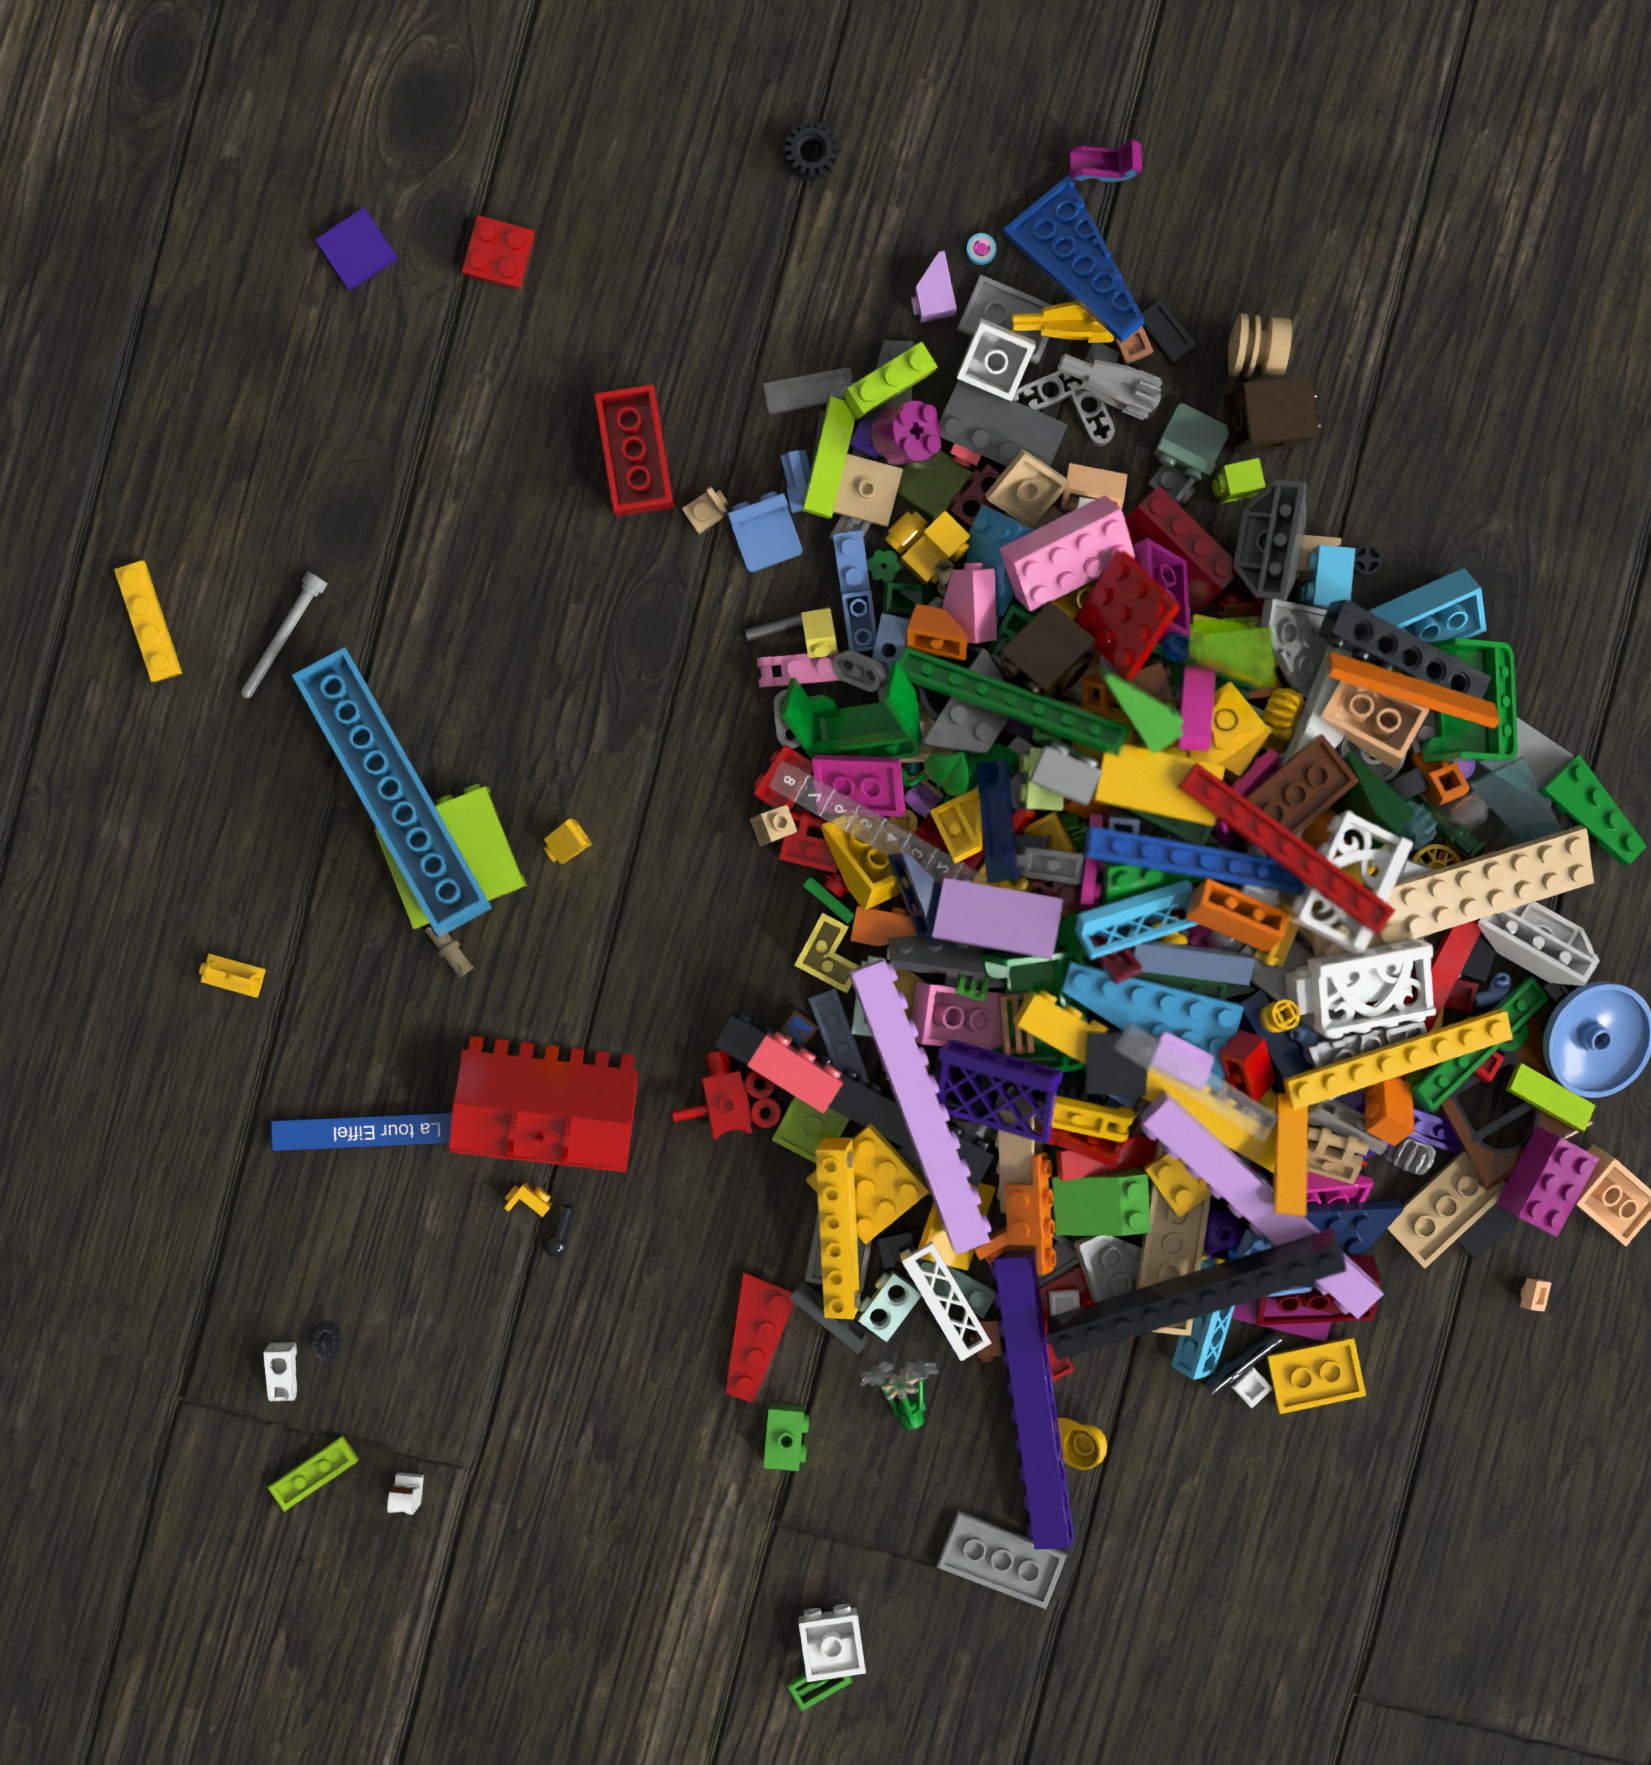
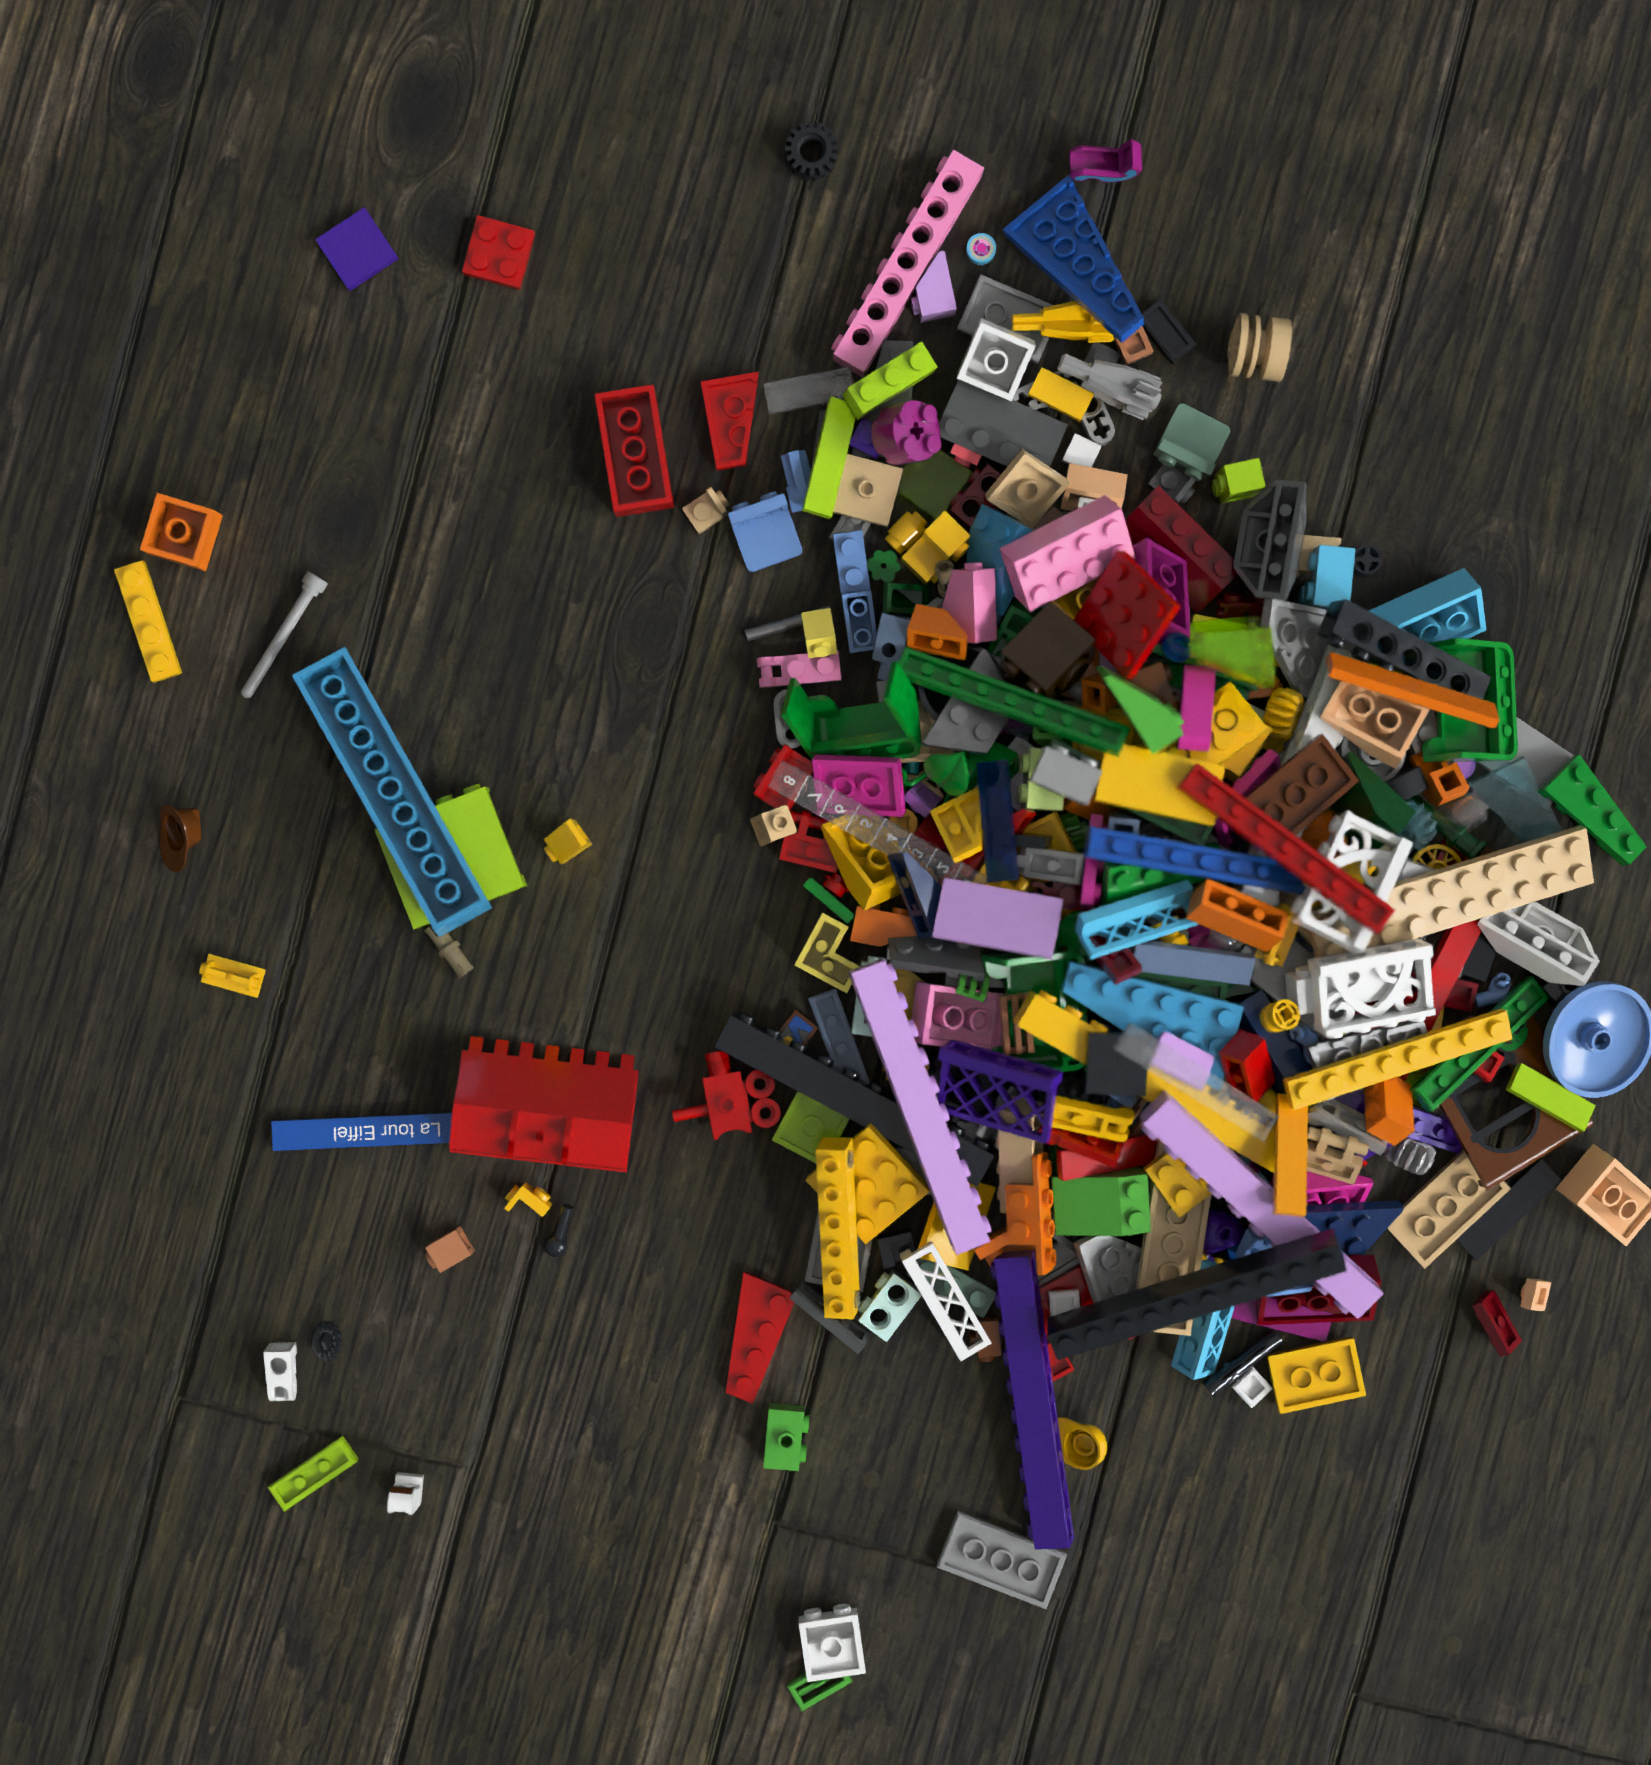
(178, 833): none -> reddish brown piece
(181, 532): none -> orange brick
(448, 1249): none -> nougat brick
(729, 416): none -> red wing
(796, 1071): coral brick -> none
(864, 673): light grey plate -> none
(908, 1410): clear plant -> none
(954, 169): none -> bright pink brick
(1060, 394): none -> yellow tile
(1081, 451): none -> white tile
(1271, 414): dark brown brick -> none
(1496, 1323): none -> dark red plate
(1547, 1181): magenta brick -> none

